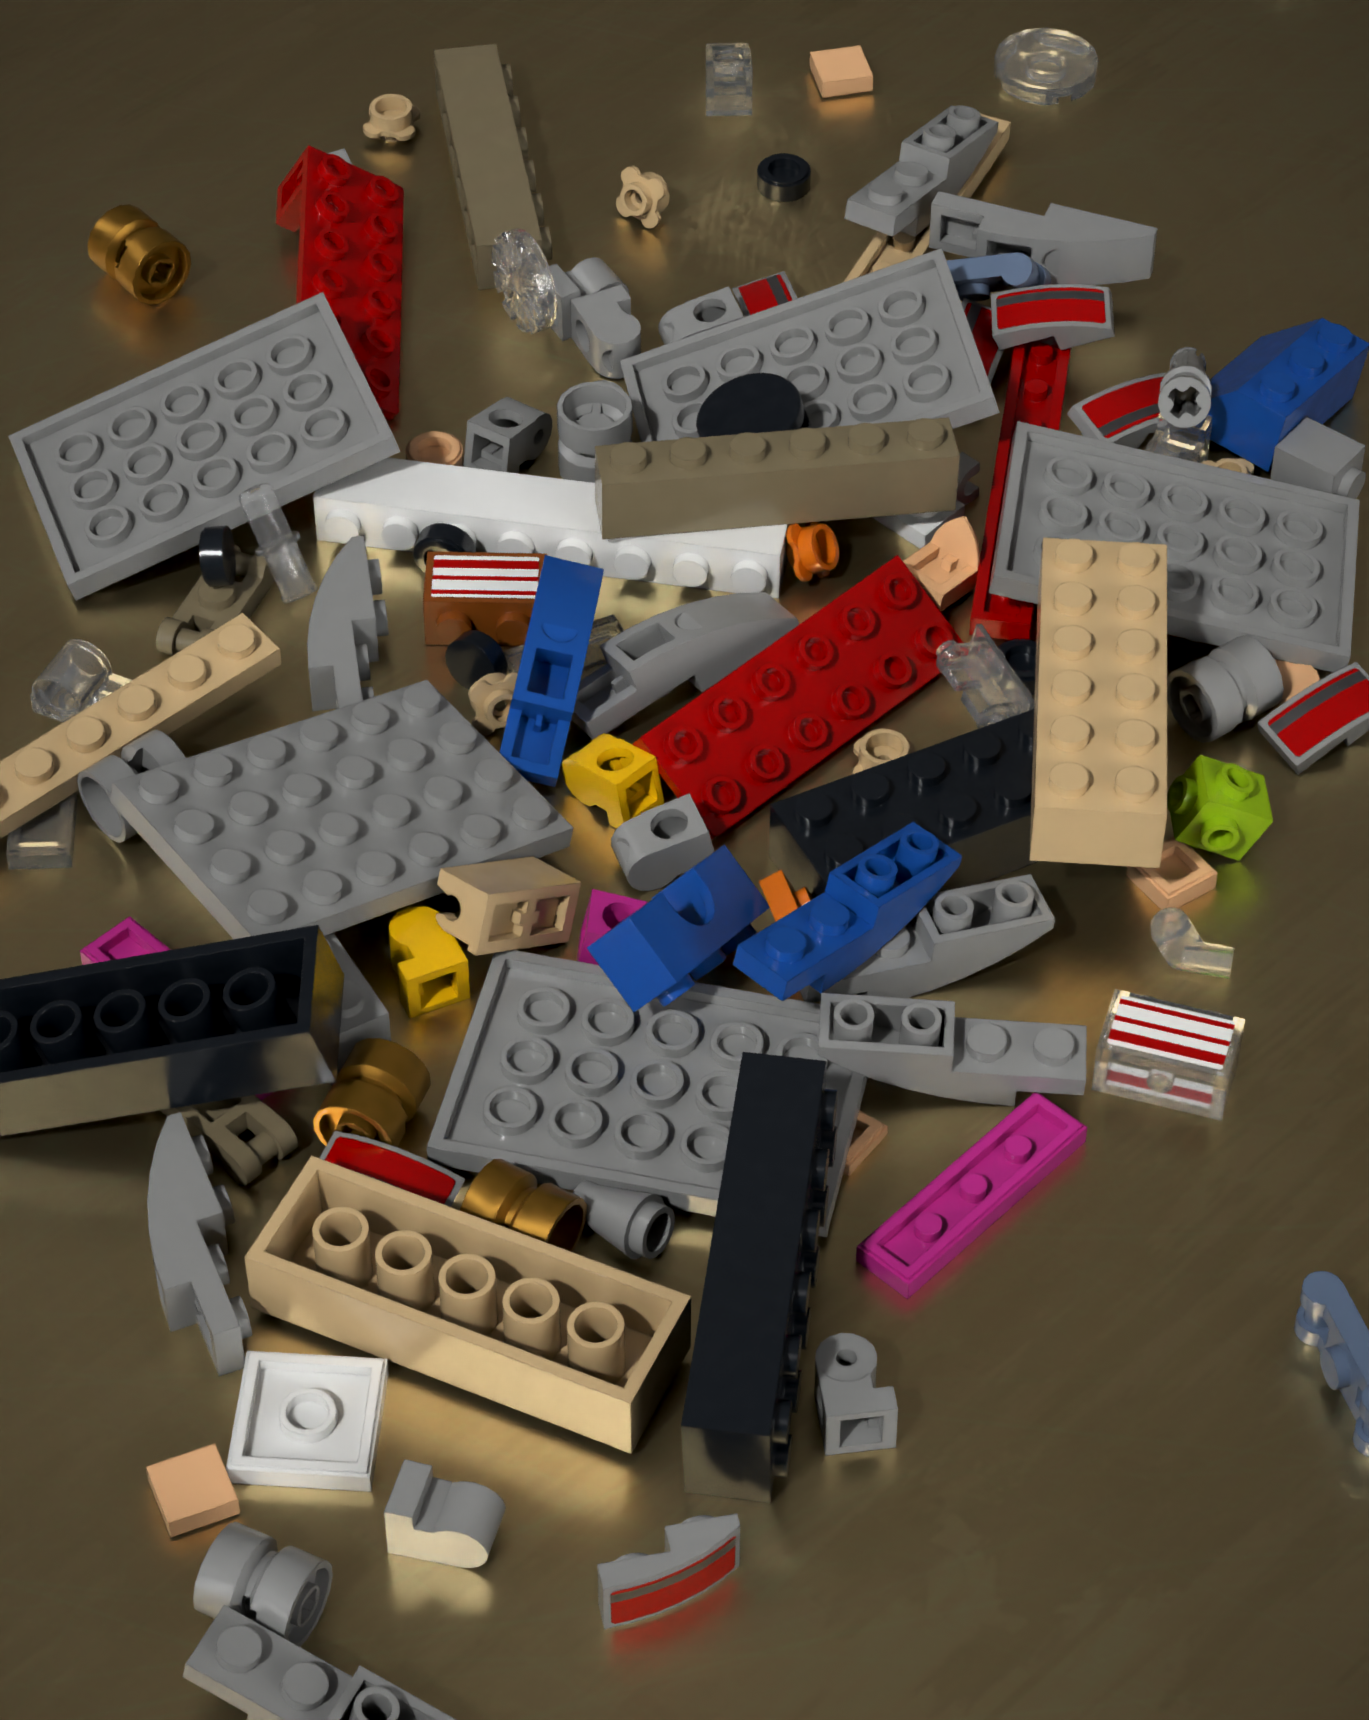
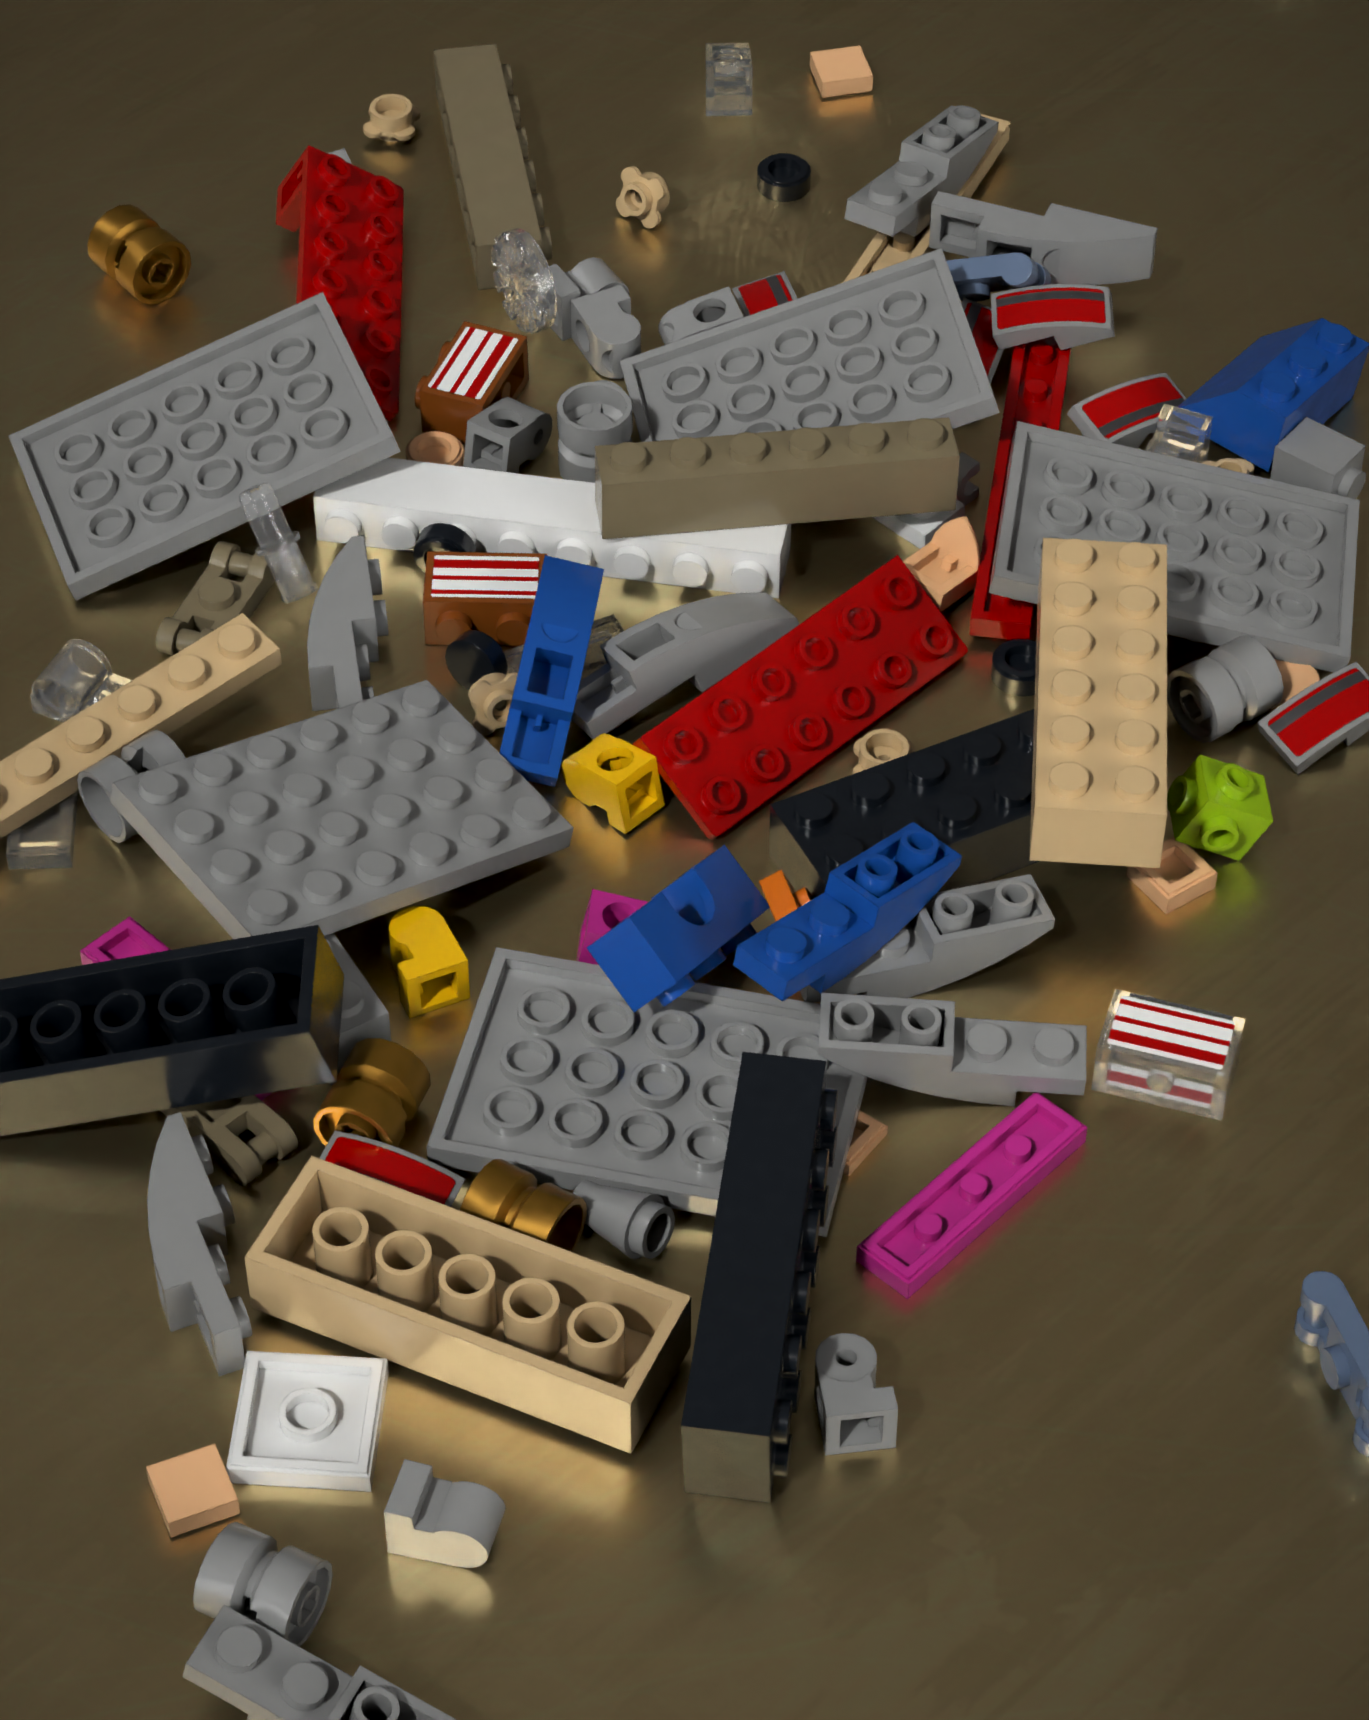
(217, 556): black tile -> none
(471, 376): none -> brick
(509, 904): tan hinge -> none
(661, 843): light grey leg -> none
(694, 1560): slope -> none
(752, 405): black head -> none
(811, 550): orange plate -> none
(985, 677): clear hinge -> none
(1045, 65): clear tile -> none
(1184, 948): clear arm -> none
(1185, 389): light grey pin -> none

